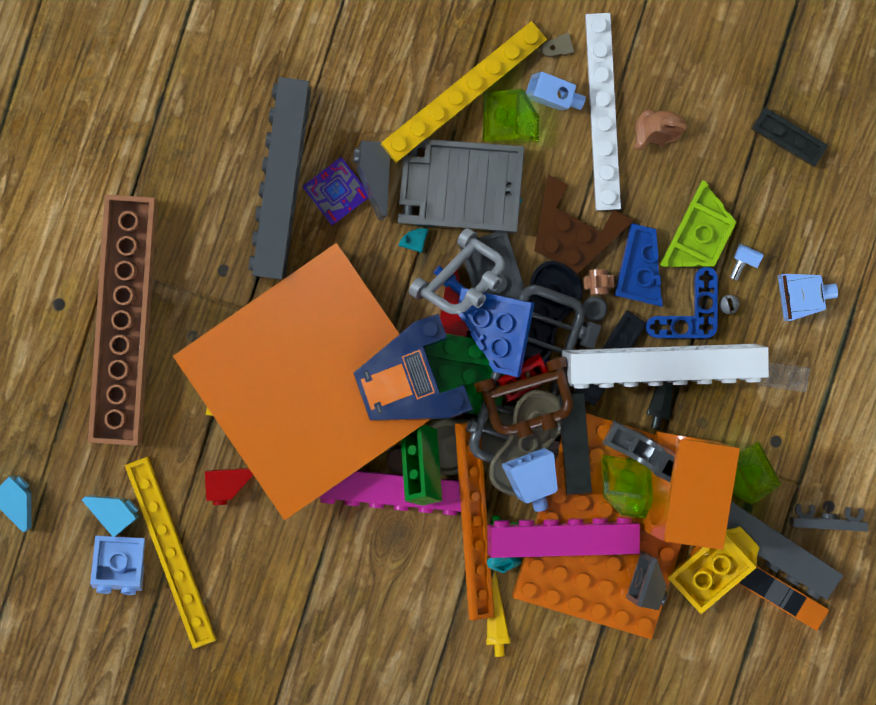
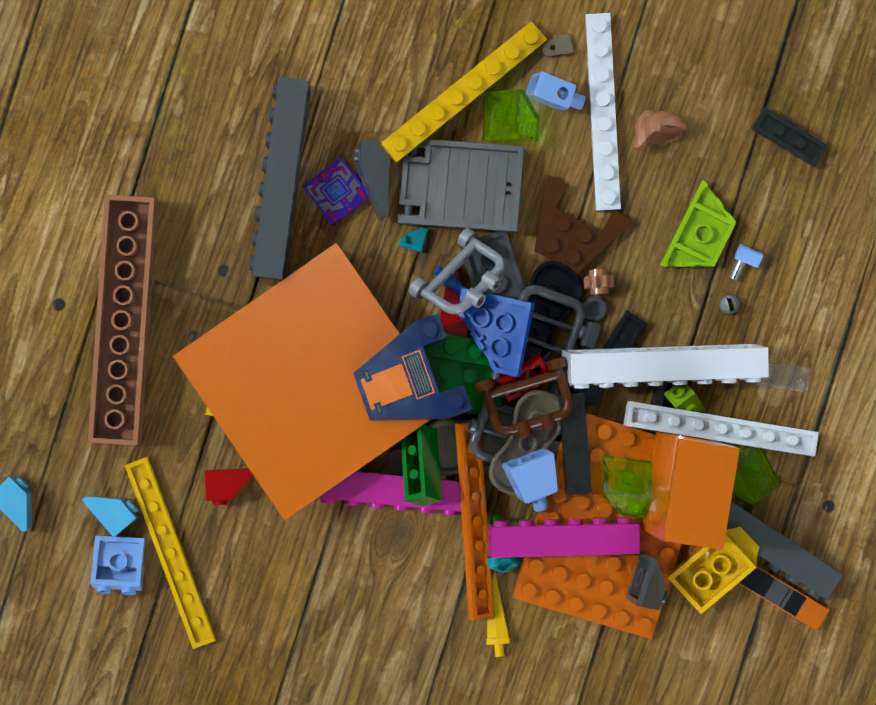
(639, 267): blue wing -> none
(642, 449): dark grey arch -> none
(684, 398): none -> lime bracket
(692, 321): blue beam -> none
(720, 428): none -> white plate
(804, 295): light blue torso -> none
(829, 520): dark grey plate -> none

